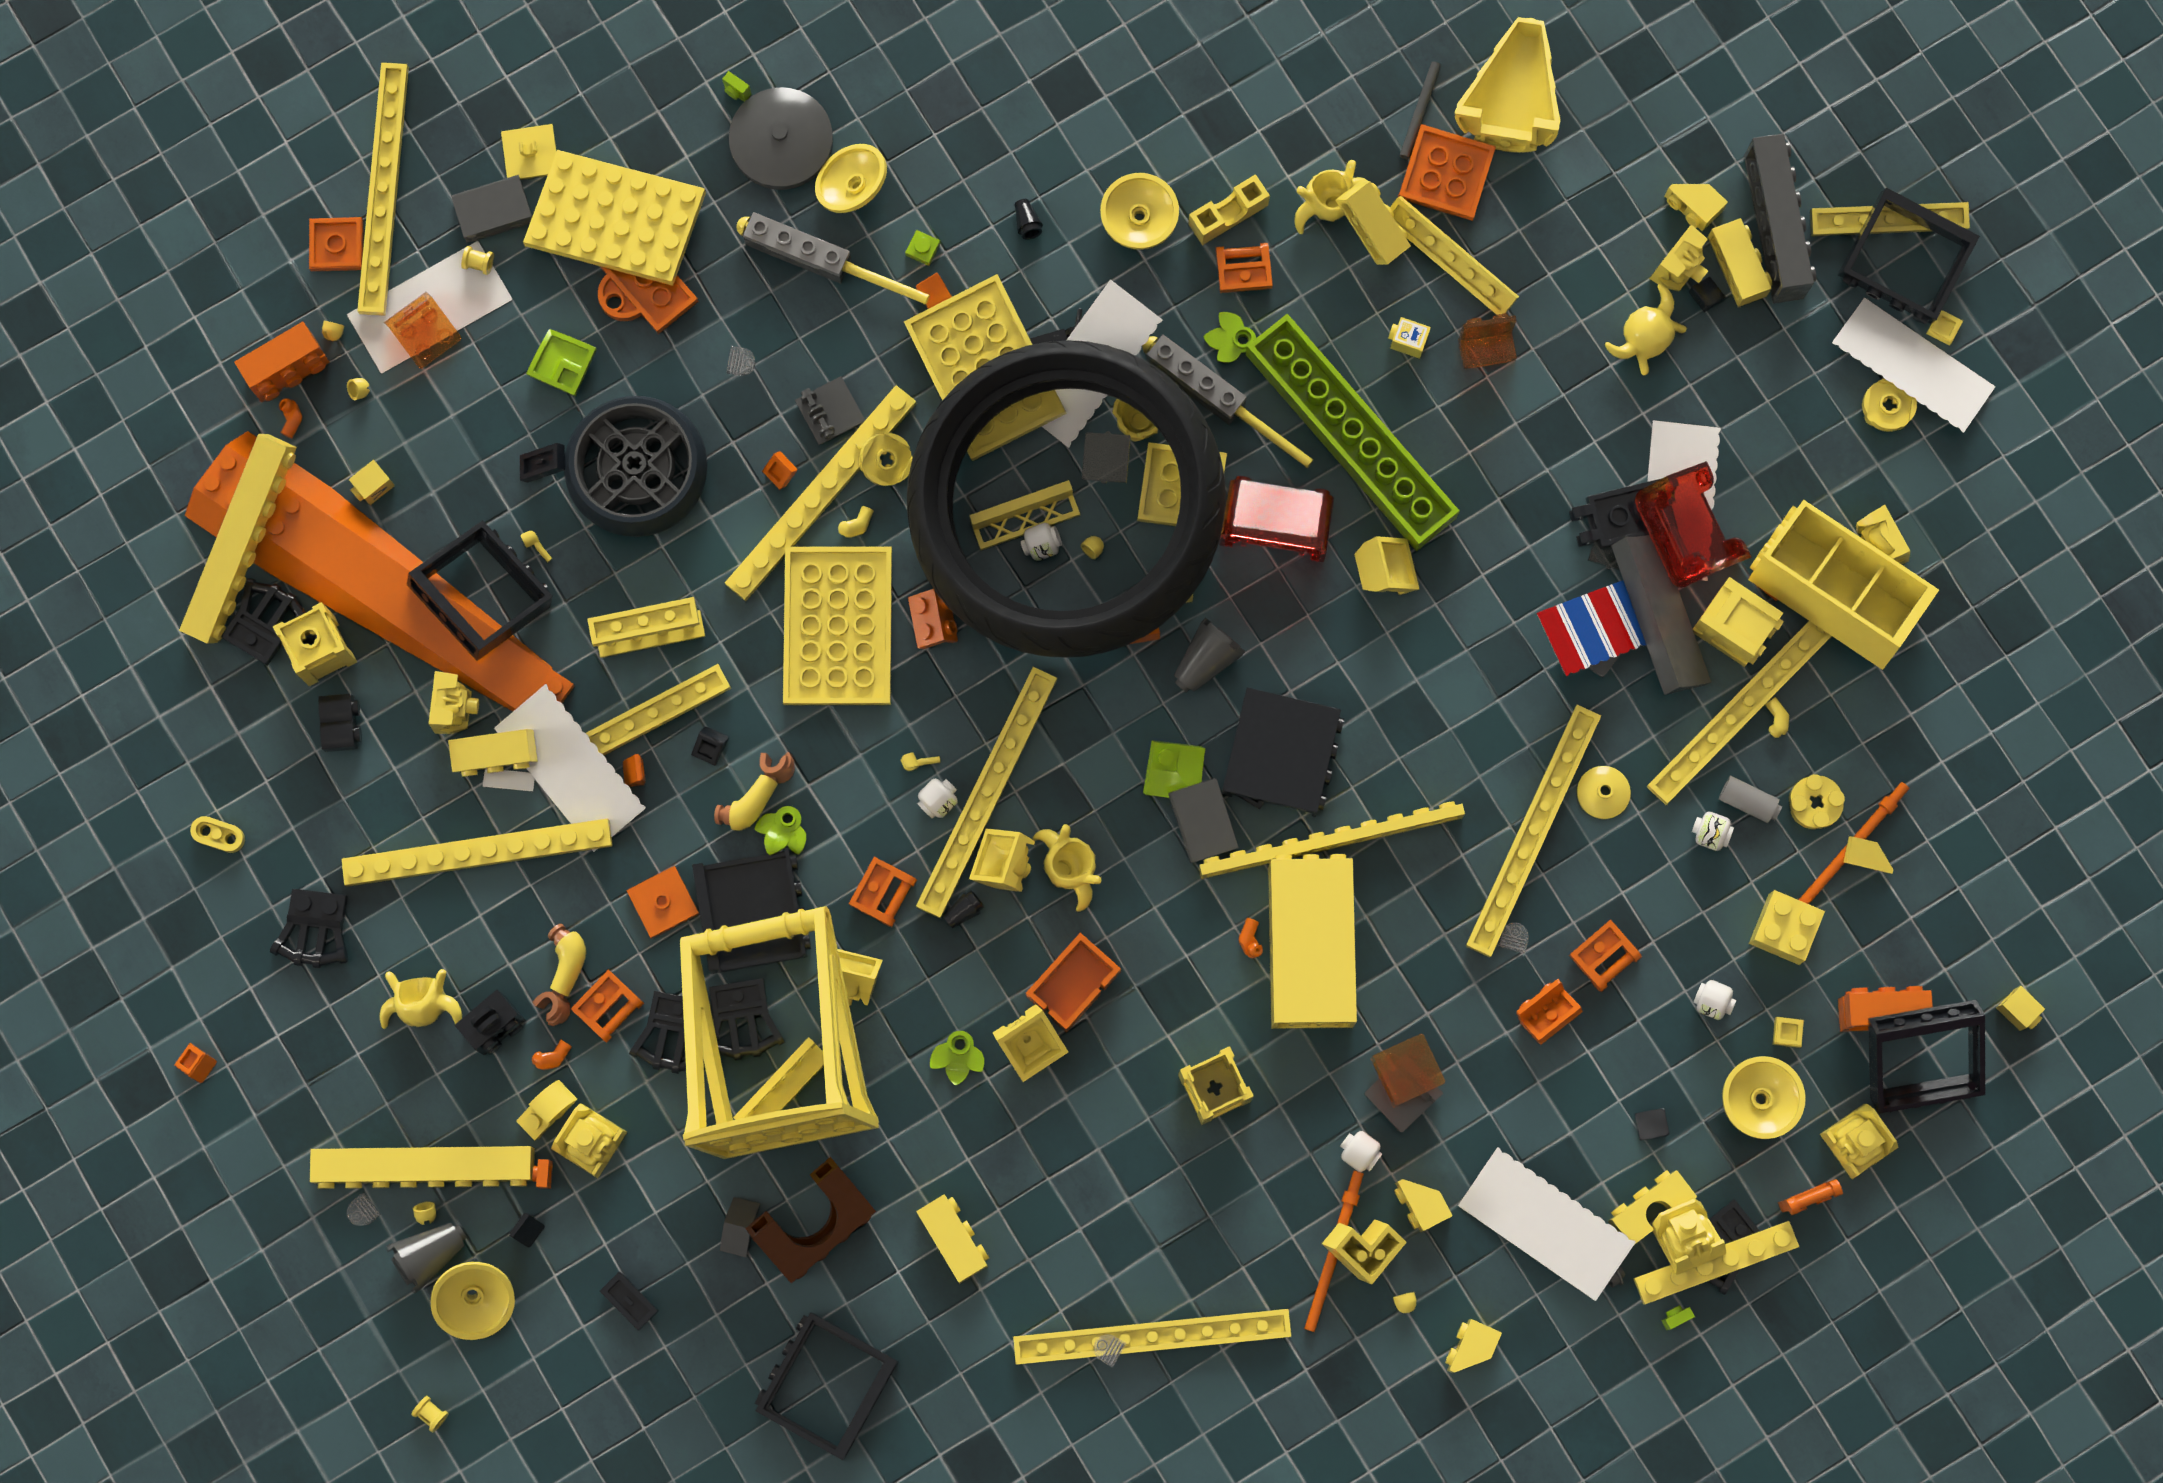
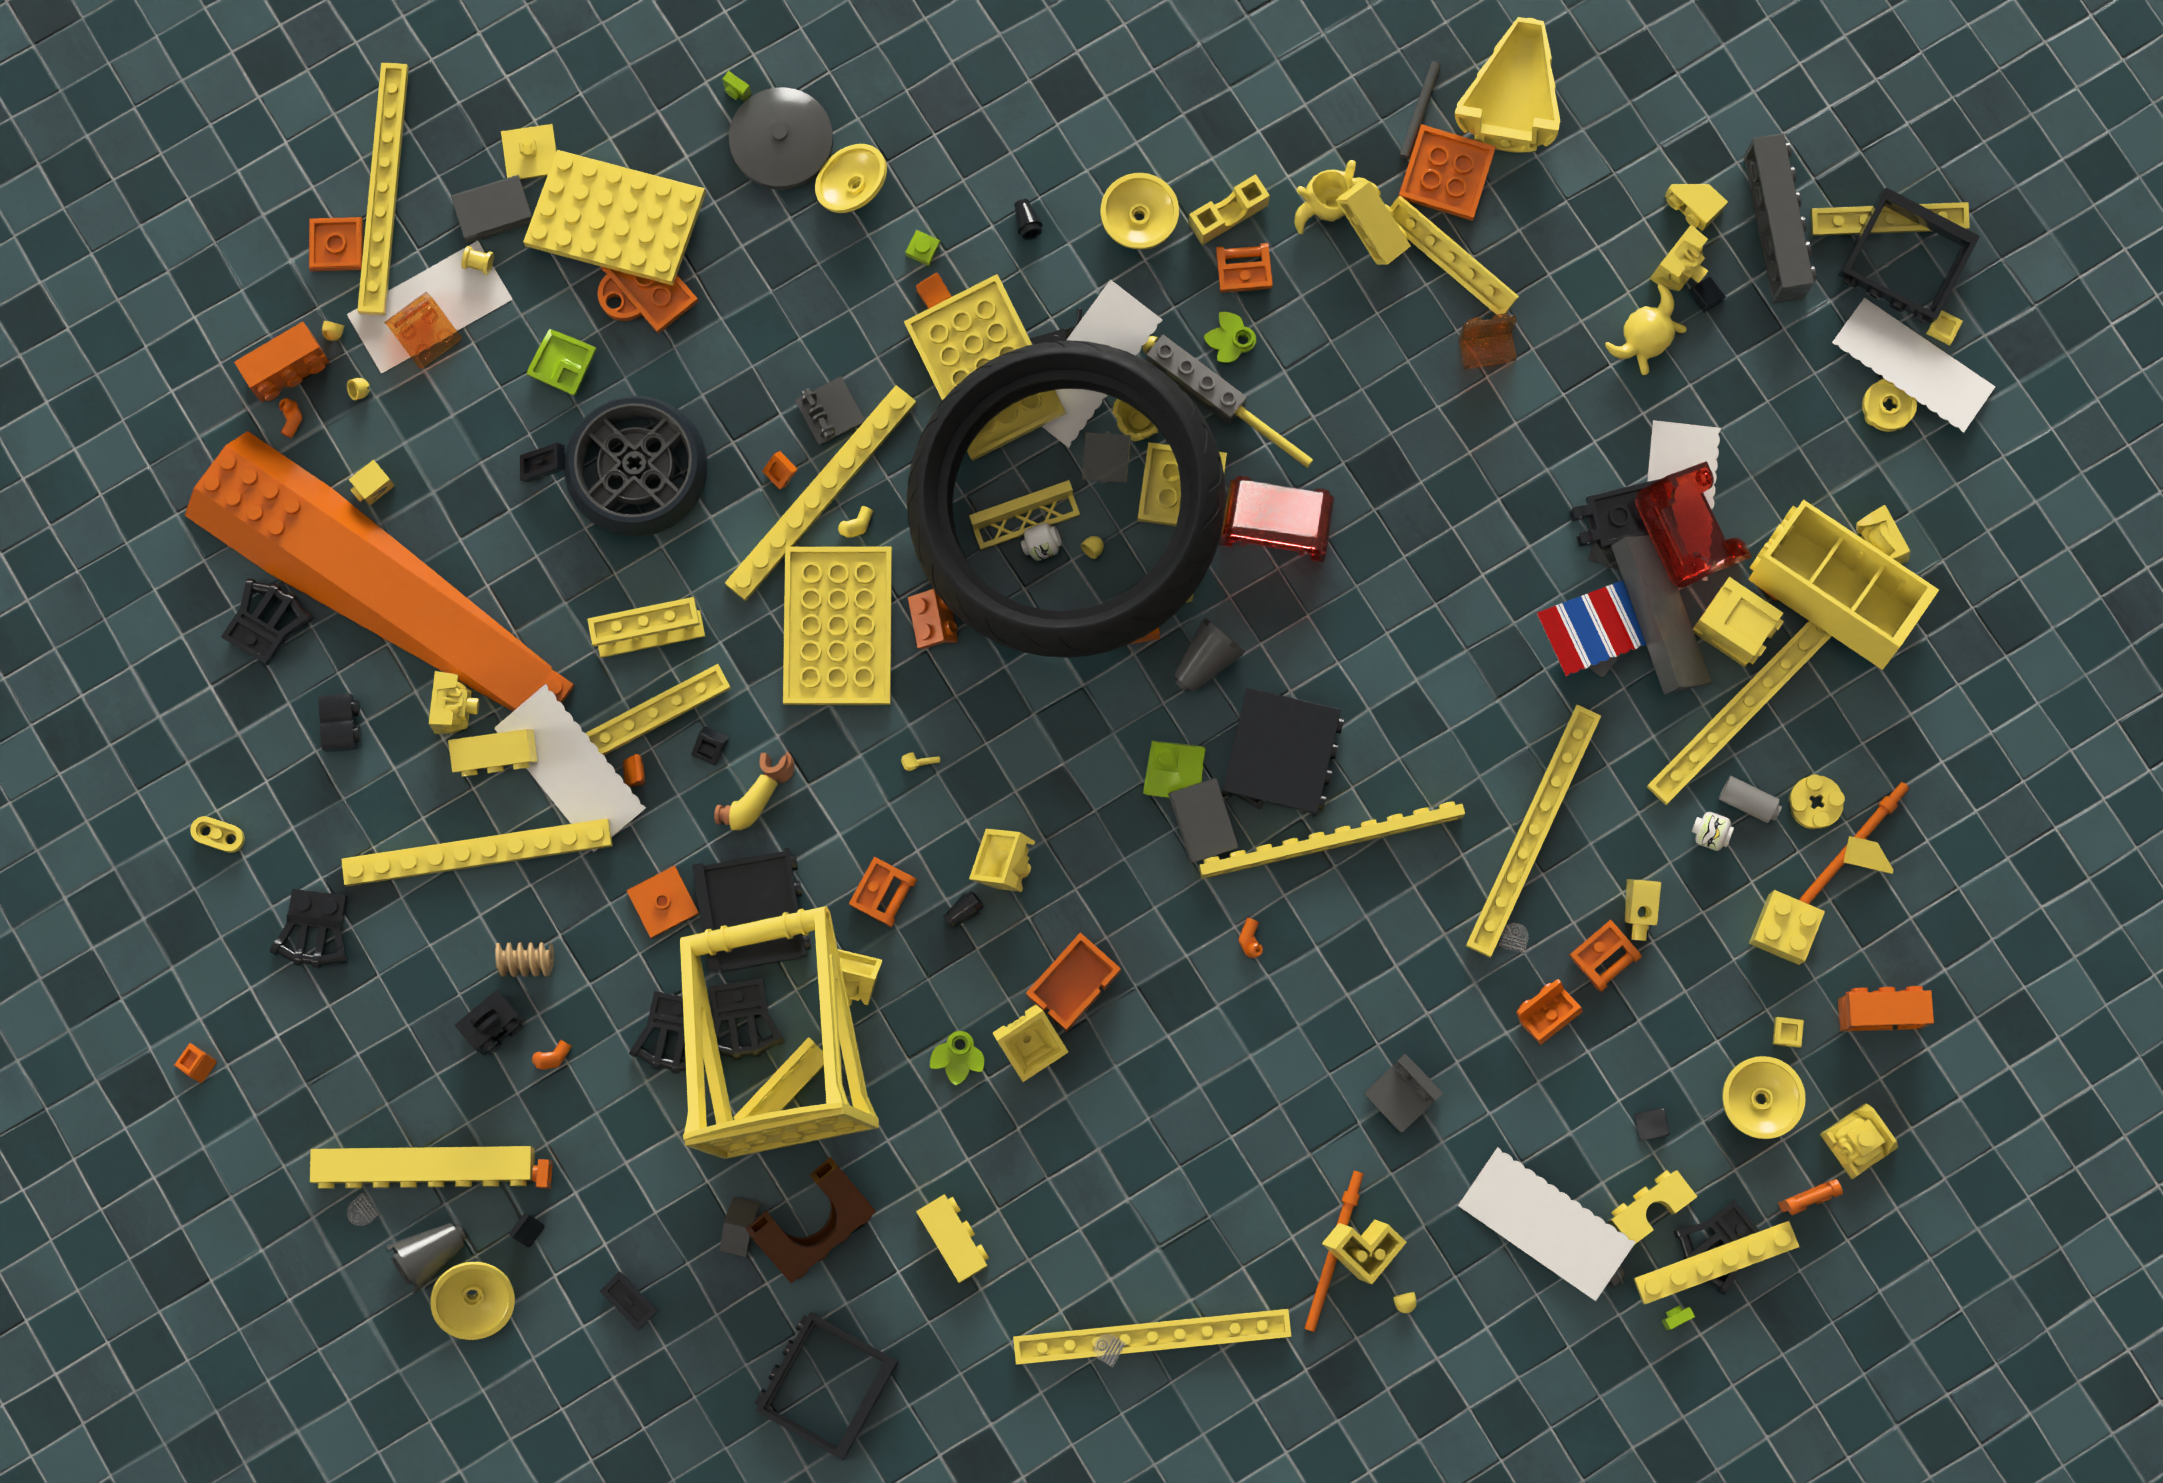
(238, 538): light yellow brick -> none
(327, 652): light yellow container -> none
(419, 1001): light yellow piece -> none
(424, 1212): light yellow hinge -> none
(430, 1414): light yellow bush -> none
(450, 617): black window -> none
(509, 780): white sticker -> none
(524, 960): none -> tan piece
(530, 538): light yellow hand -> none
(546, 1109): light yellow brick -> none
(571, 956): piece -> none
(588, 1140): light yellow brick -> none
(599, 1001): orange plate -> none
(740, 361): clear tile -> none
(780, 833): lime plate -> none
(812, 253): light grey piece -> none
(871, 464): light yellow plate -> none
(937, 798): white head -> none
(986, 793): light yellow plate -> none
(1069, 864): light yellow piece -> none
(1220, 1070): light yellow container -> none
(1312, 942): light yellow container -> none
(1352, 432): lime brick -> none
(1360, 1151): white head -> none
(1386, 565): light yellow brick -> none
(1407, 1070): clear orange bracket -> none
(1409, 337): light yellow brick -> none
(1424, 1203): light yellow slope -> none
(1475, 1345): light yellow slope -> none
(1596, 803): light yellow dish -> none
(1640, 894): none -> light yellow torso
(1687, 1236): light yellow brick -> none
(1714, 1000): white head -> none
(1740, 262): light yellow brick -> none
(1781, 718): light yellow arm -> none
(1921, 1023): black window -> none
(2021, 1009): light yellow brick -> none

